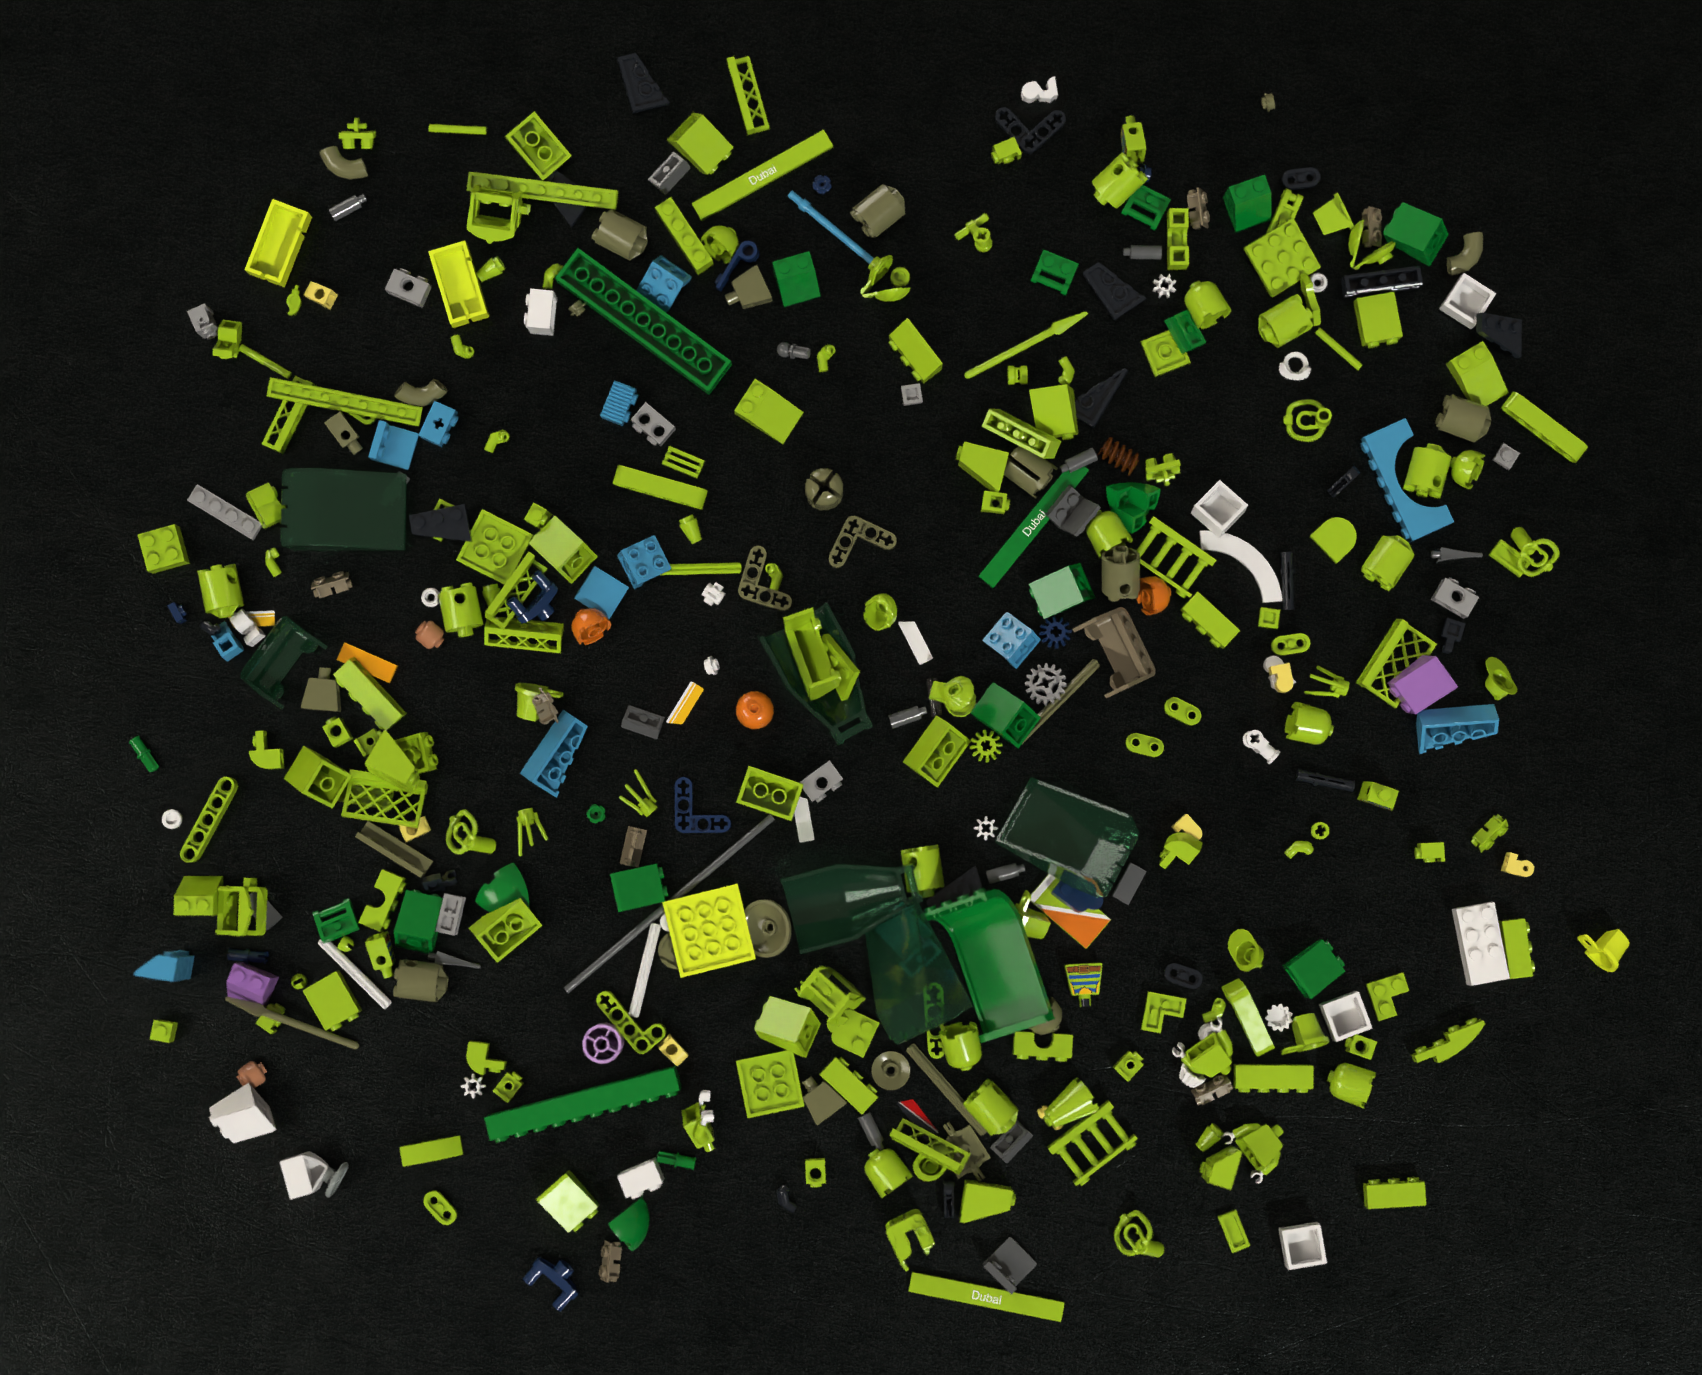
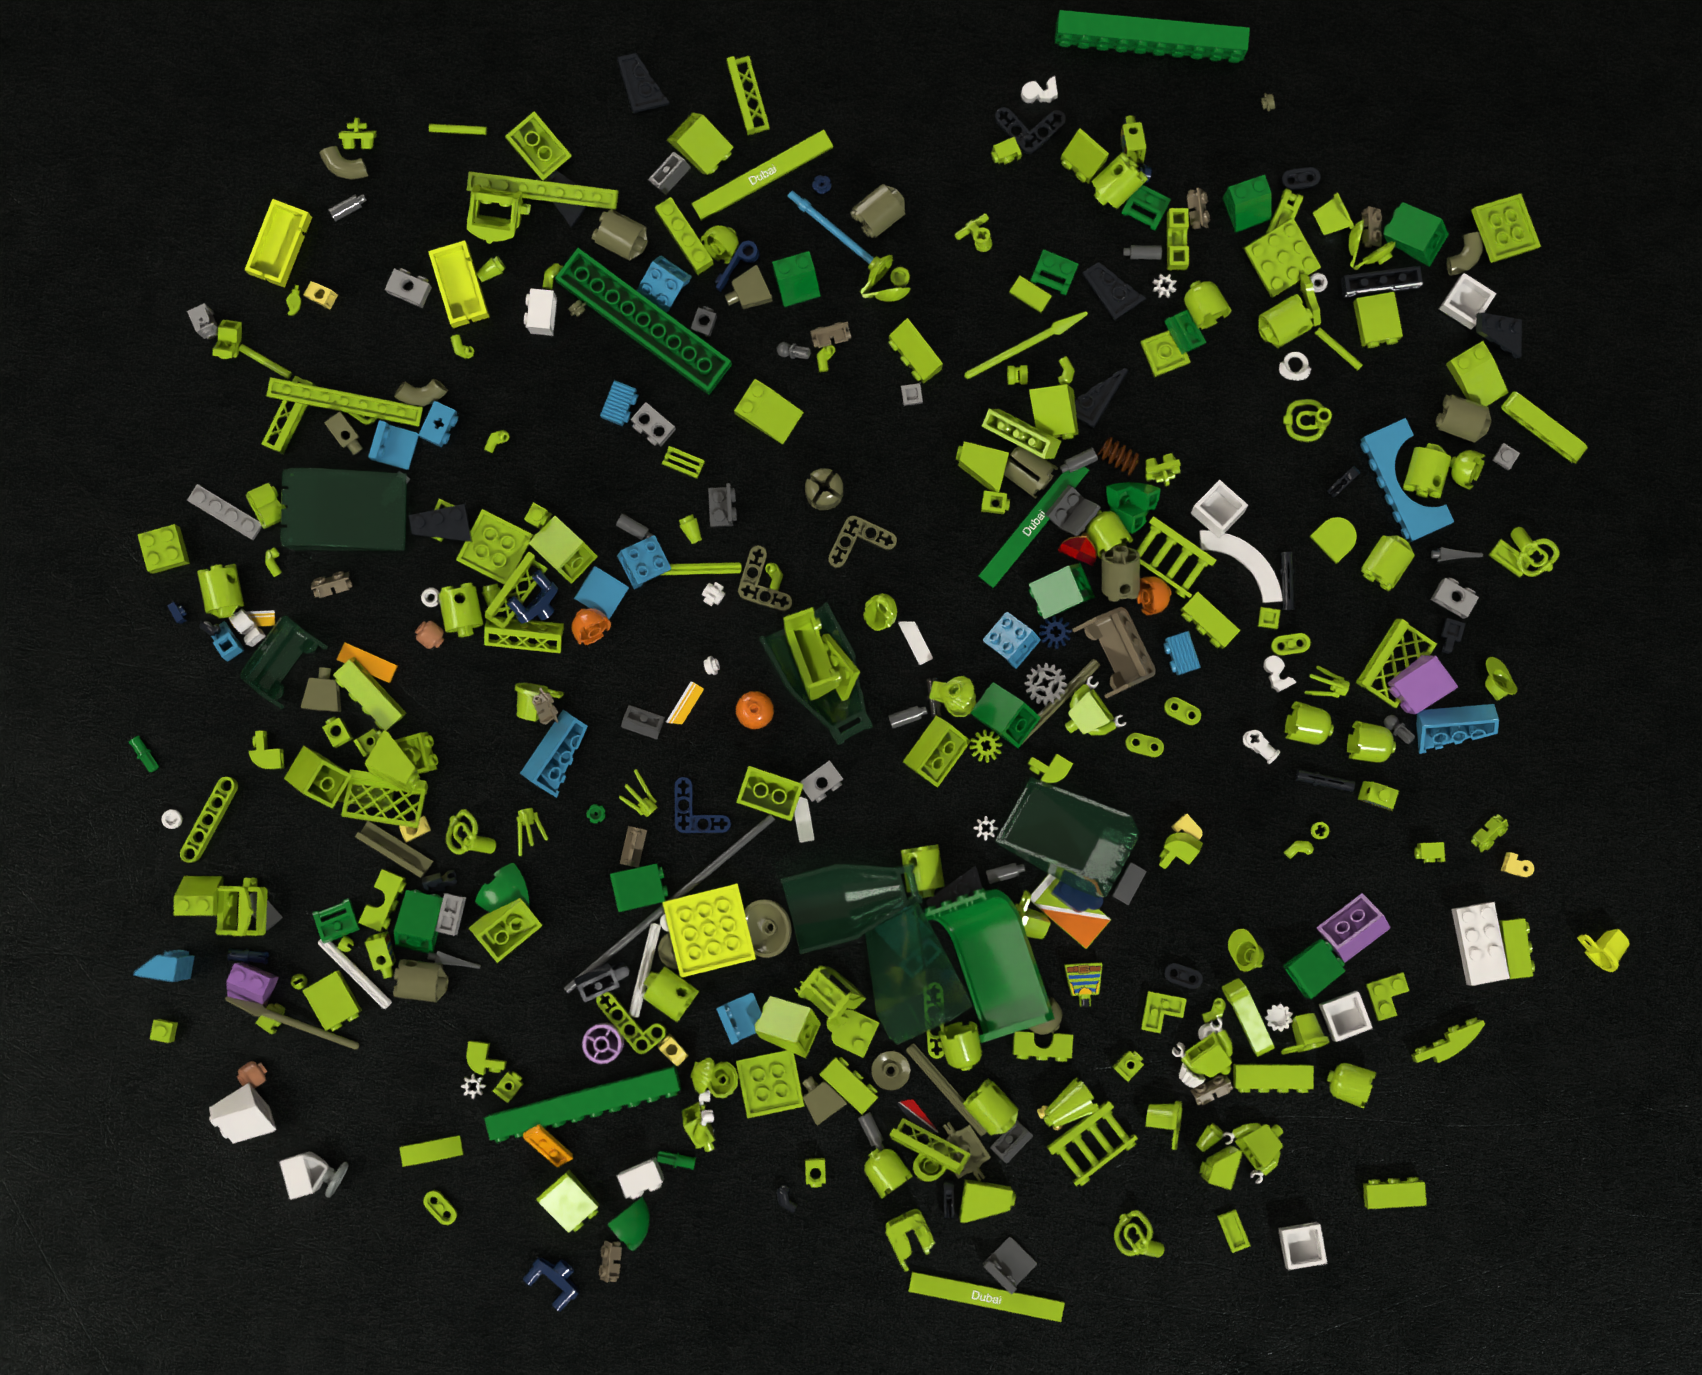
(548, 1145): none -> light orange tile
(600, 980): none -> black hinge
(633, 527): none -> dark grey cylinder
(660, 487): lime beam -> none
(669, 993): none -> lime cylinder
(704, 330): none -> dark grey brick
(707, 1075): none -> lime animal
(721, 506): none -> dark grey bracket
(740, 1017): none -> dark azure bracket
(822, 335): none -> dark tan hinge
(1030, 294): none -> lime tile
(1054, 772): none -> lime brick
(1080, 548): none -> shield
(1084, 157): none -> lime slope
(1090, 713): none -> lime torso
(1152, 35): none -> green brick
(1166, 1117): none -> lime container
(1182, 653): none -> dark azure brick
(1283, 676): light yellow leg -> none
(1353, 927): none -> medium lavender slope
(1366, 1052): lime brick -> none
(1370, 742): none -> lime cylinder
(1392, 723): none -> dark grey axle
(1505, 228): none -> lime plate

